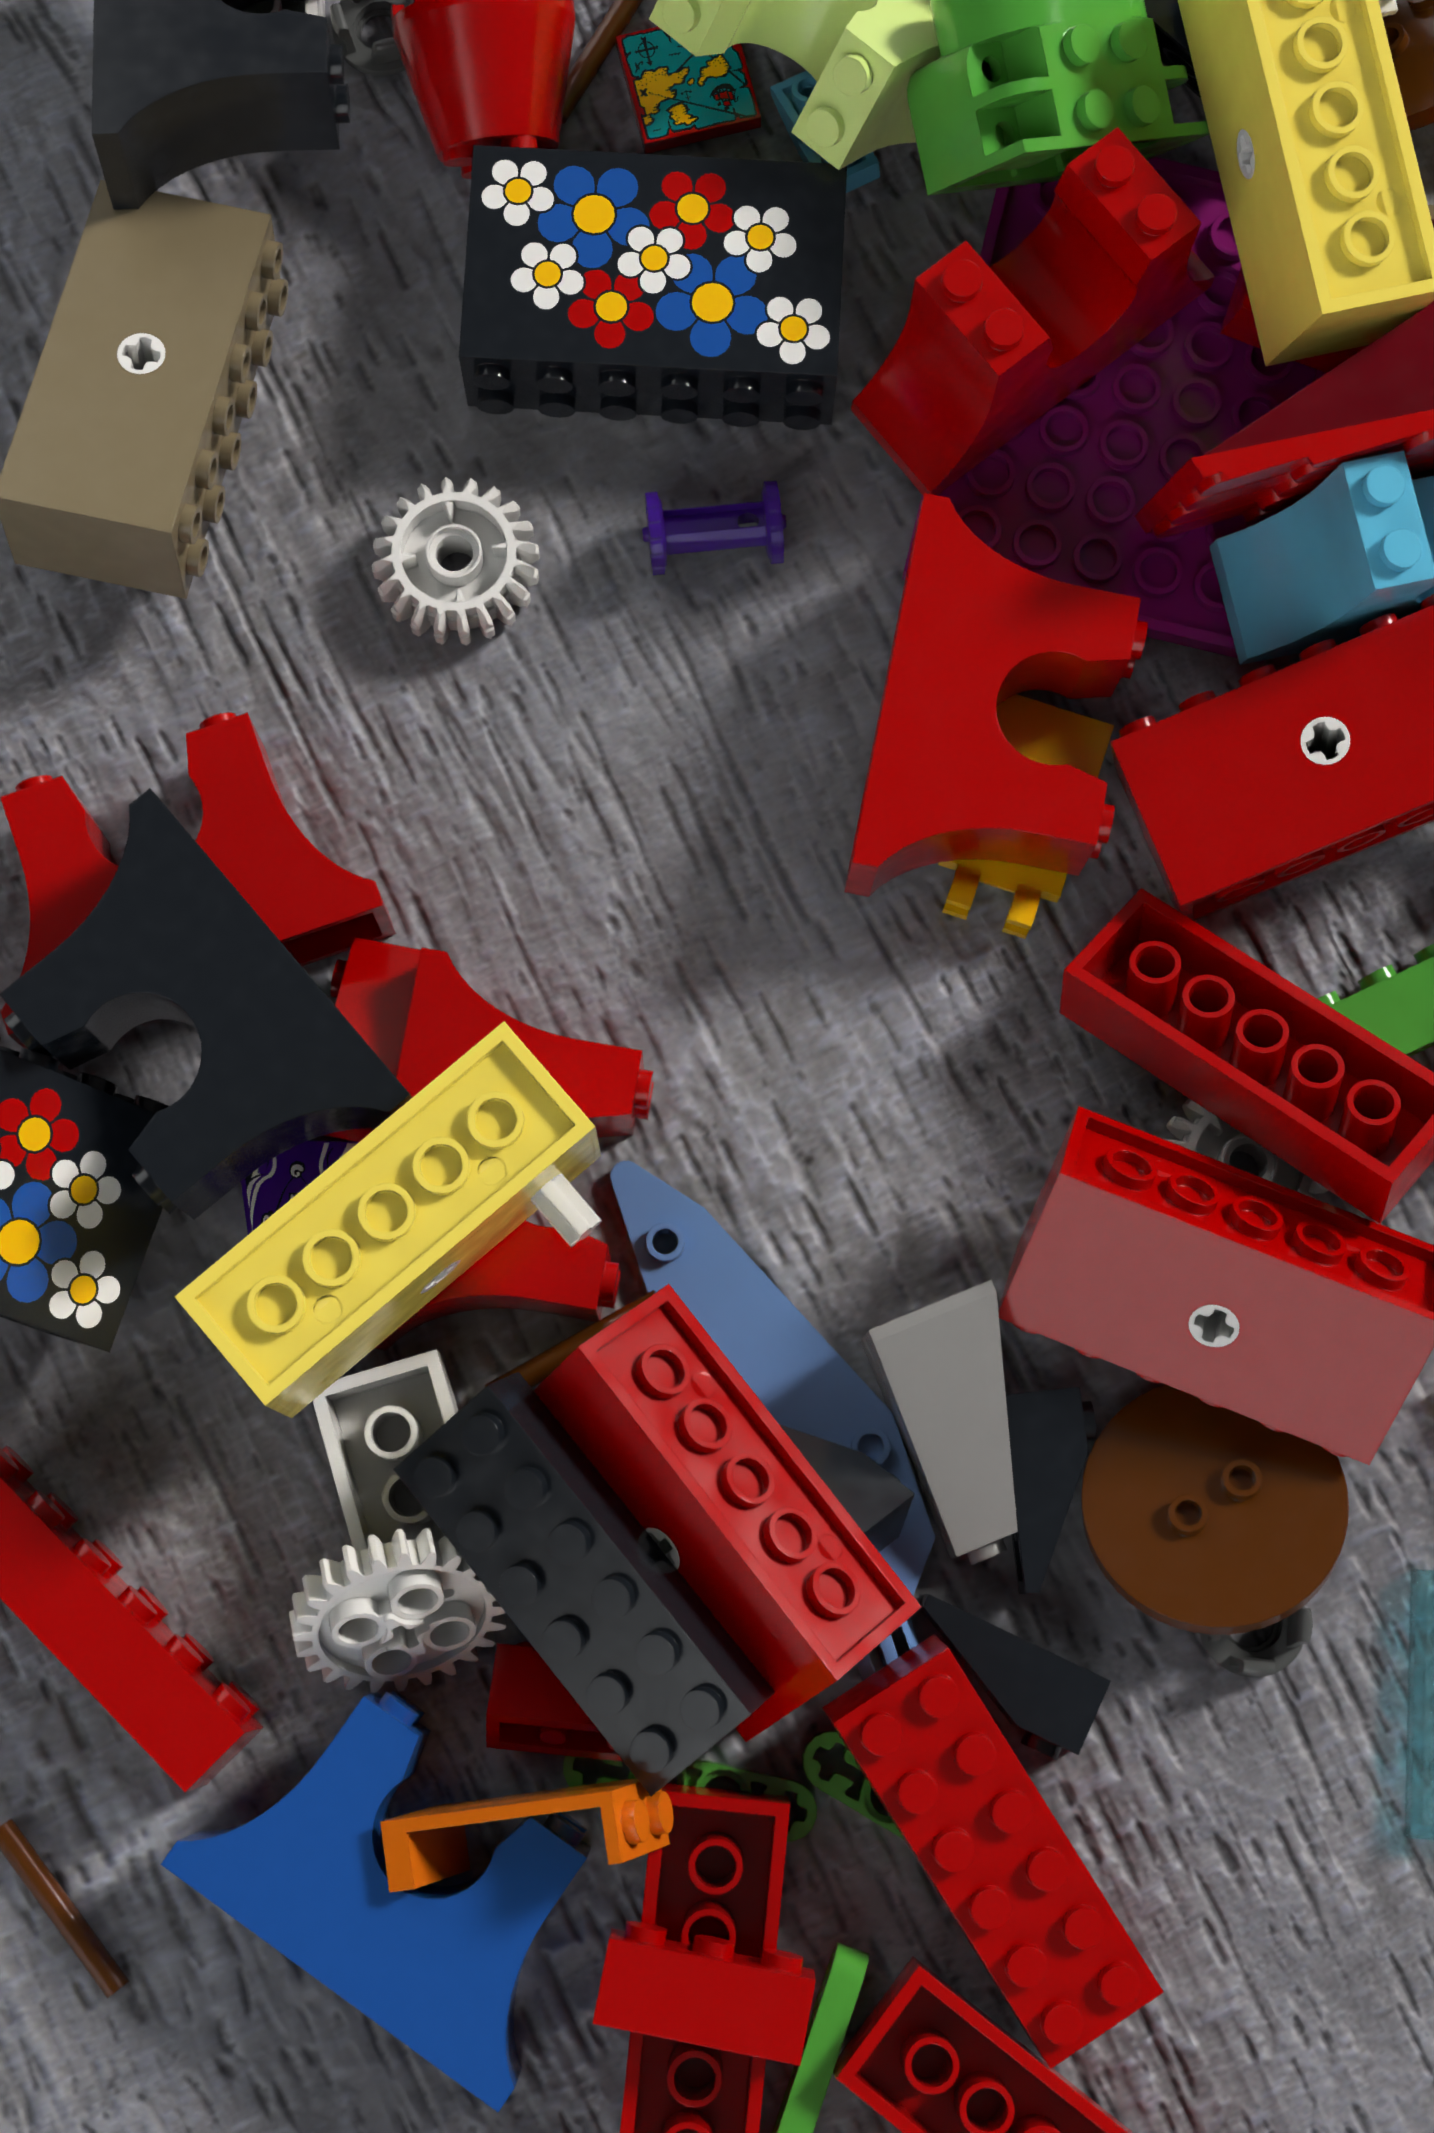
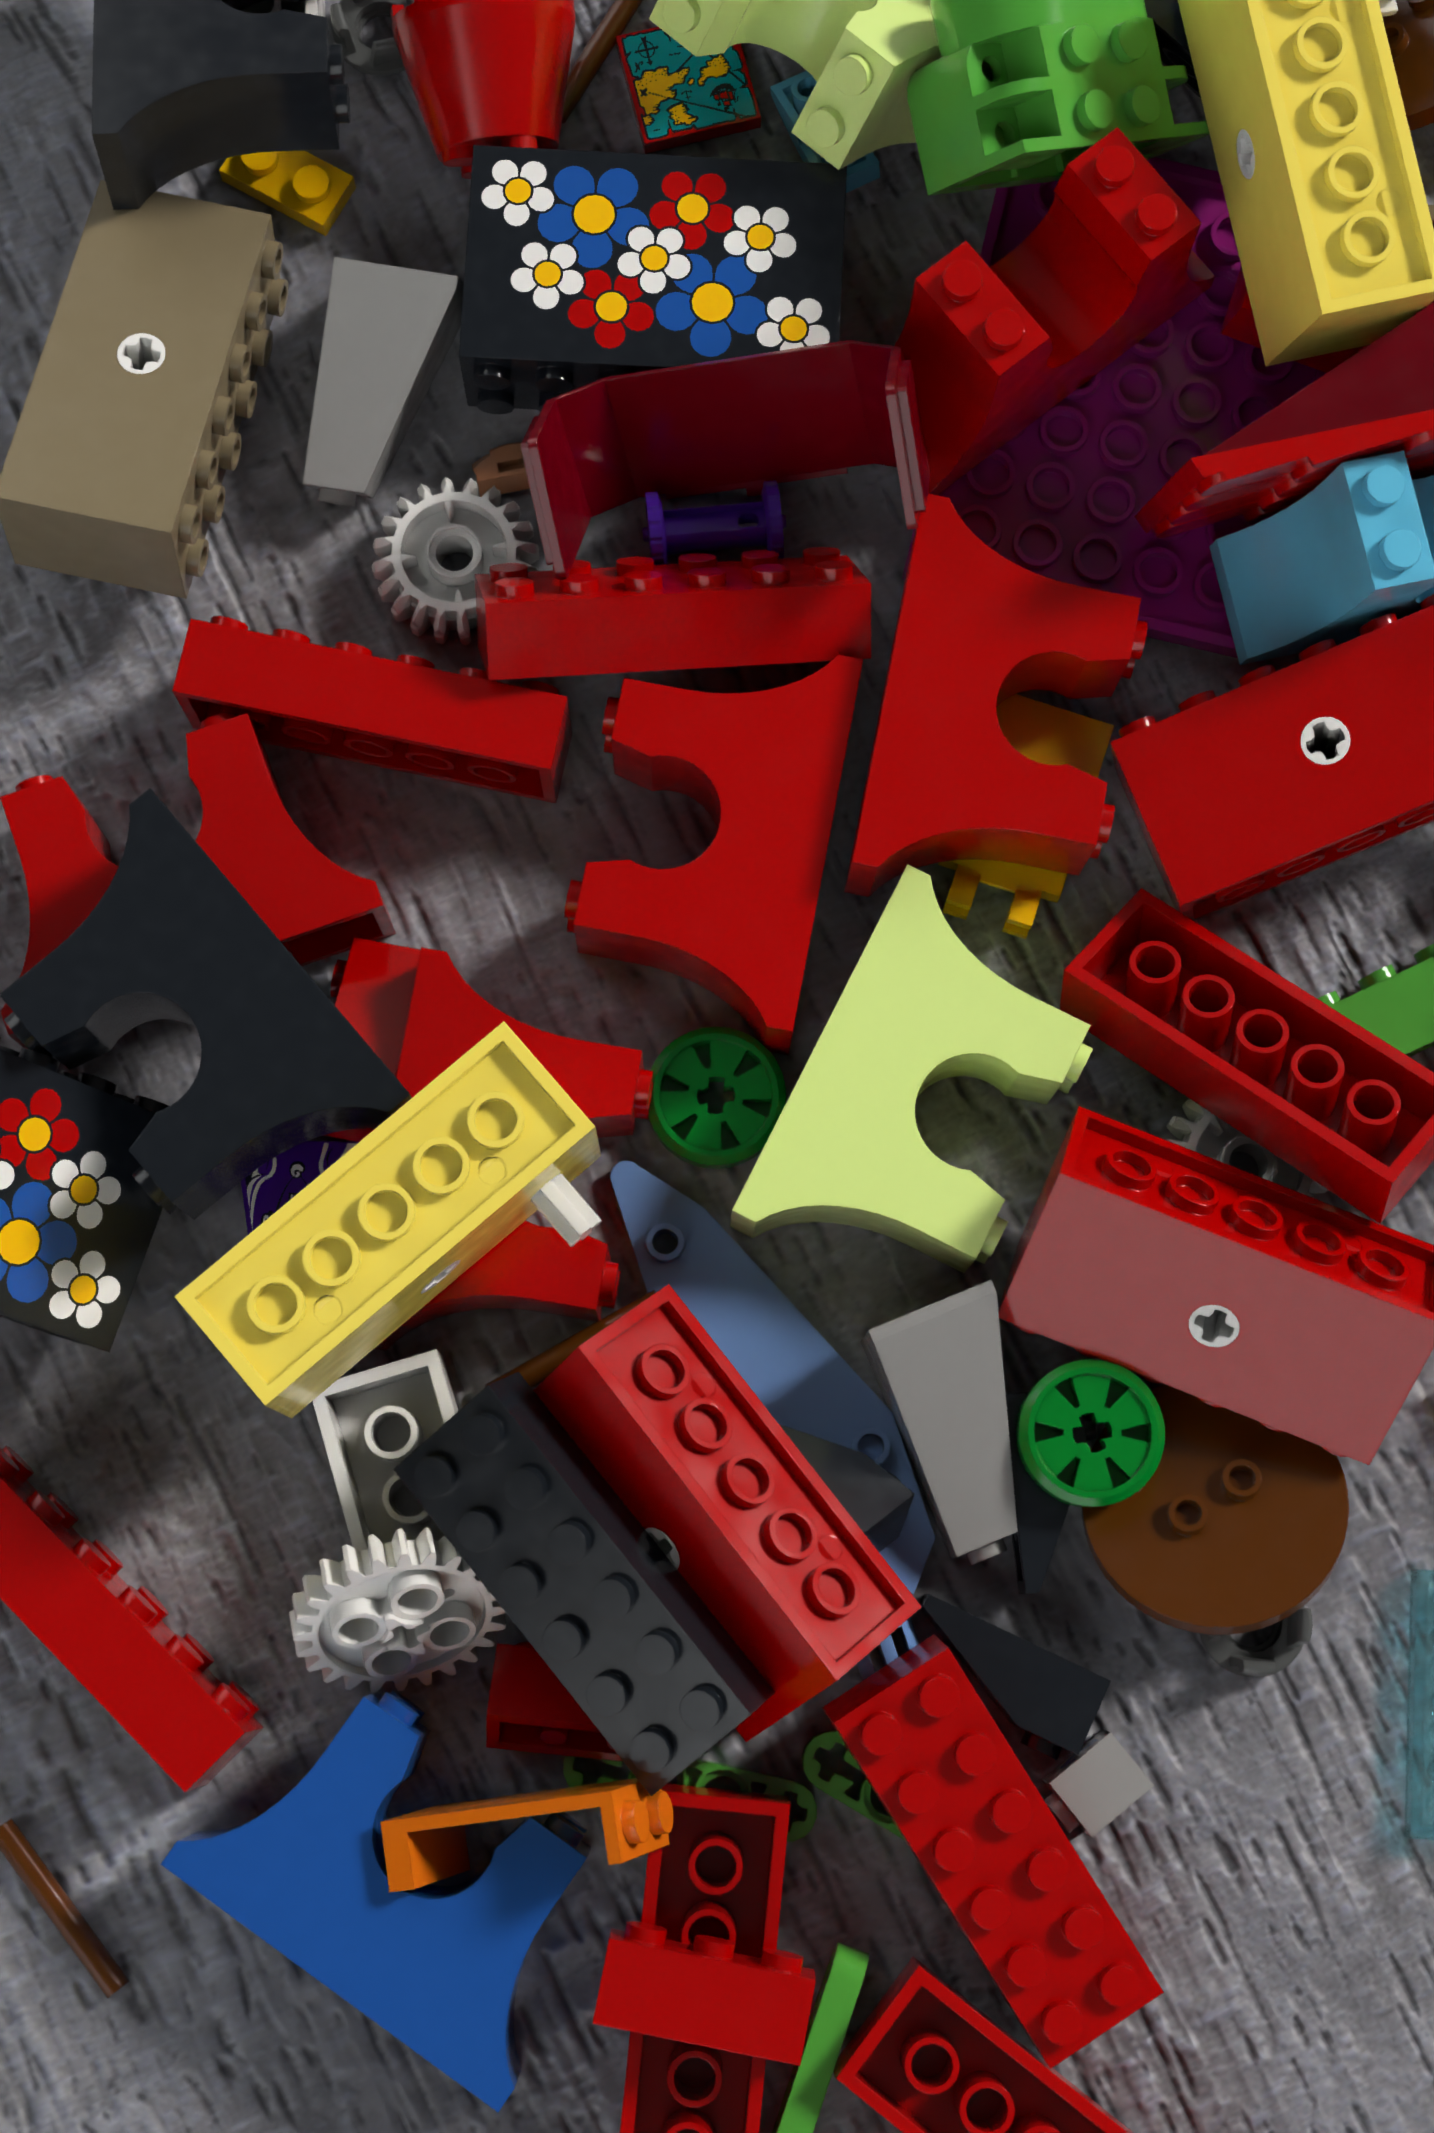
(292, 184): none -> yellow plate
(376, 363): none -> light grey slope
(378, 708): none -> red brick
(502, 469): none -> nougat piece
(672, 614): none -> red brick
(686, 1071): none -> green wheel
(722, 431): none -> dark red piece
(748, 904): none -> red piece
(905, 1020): none -> yellowish green piece
(1095, 1785): none -> light grey brick
(1110, 1398): none -> green wheel

